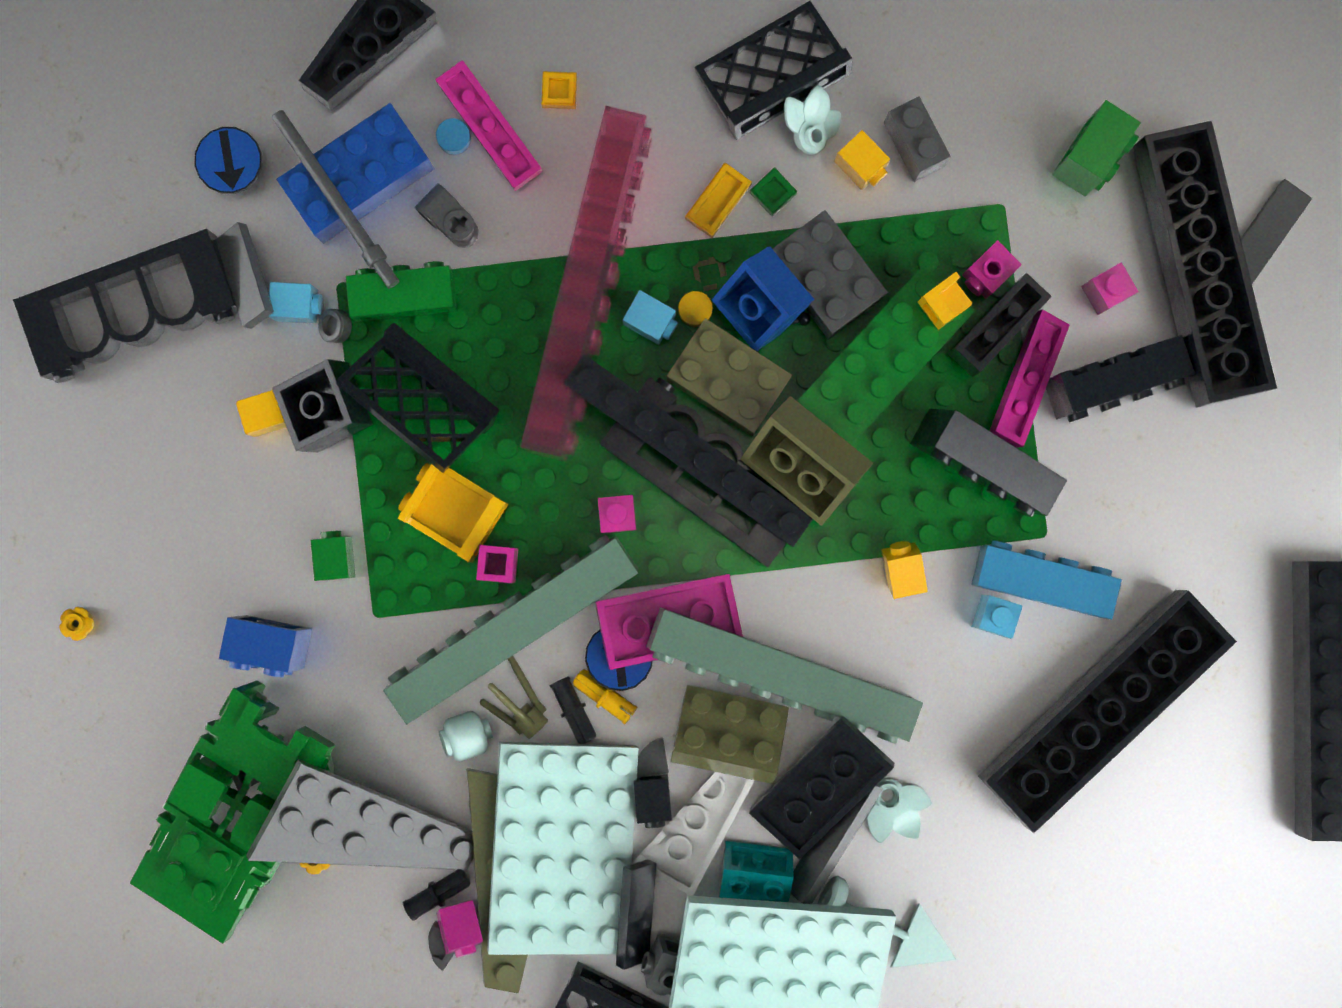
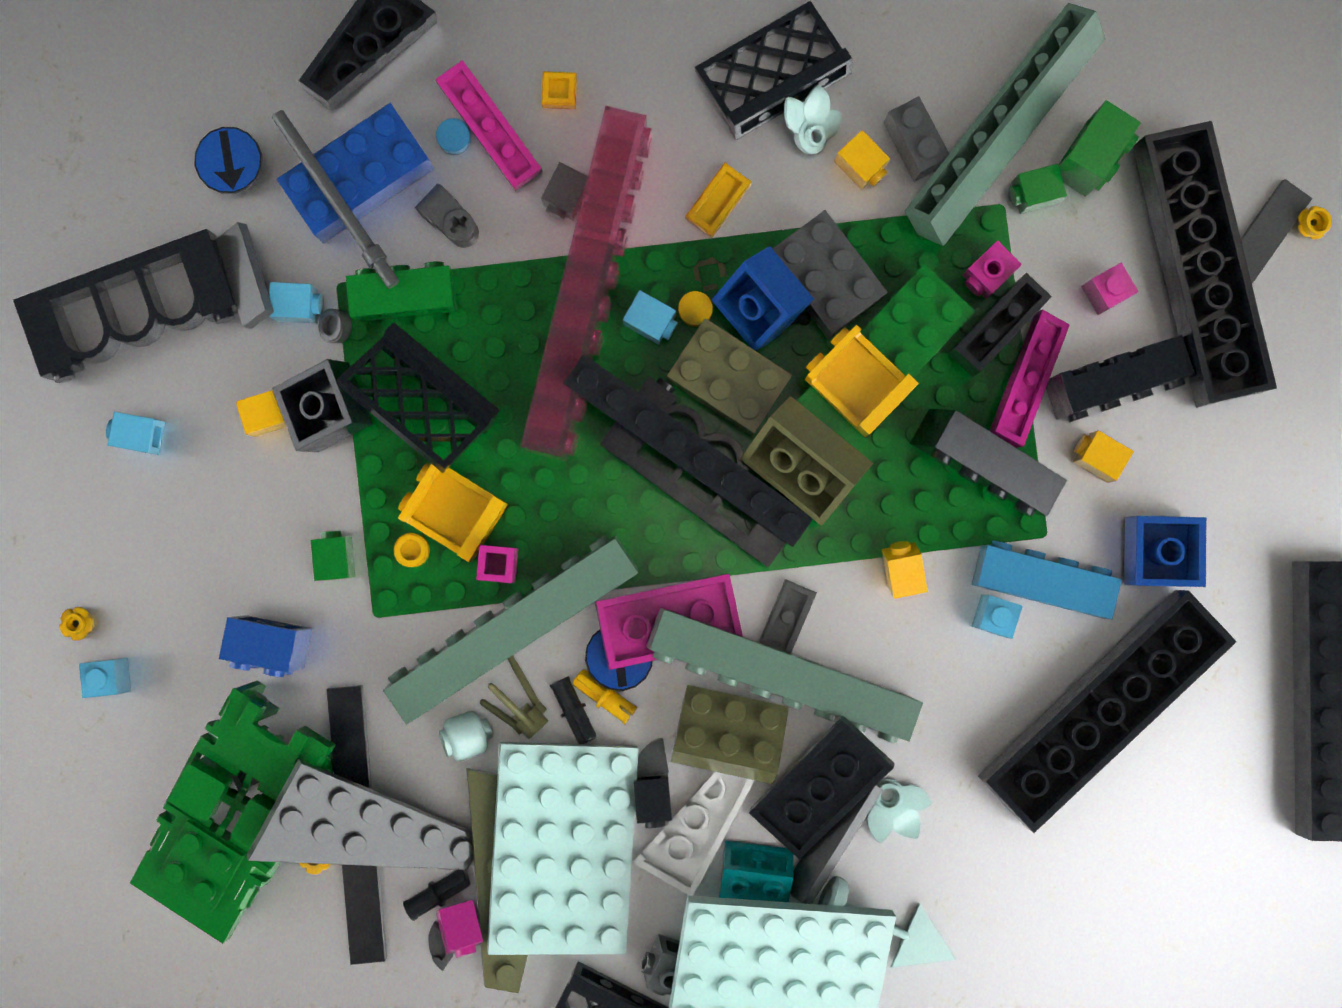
(105, 677): none -> medium azure brick
(135, 433): none -> medium azure brick
(360, 882): none -> black tile
(411, 550): none -> yellow tile
(564, 192): none -> dark grey brick
(617, 514): dark pink brick -> none
(635, 913): black tile -> none
(773, 192): green tile -> none
(787, 616): none -> dark grey tile
(859, 380): none -> yellow panel
(945, 301): yellow panel -> none
(1005, 124): none -> sand green brick
(1037, 189): none -> green brick
(1102, 456): none -> yellow brick
(1165, 551): none -> blue brick
(1322, 222): none -> yellow plate

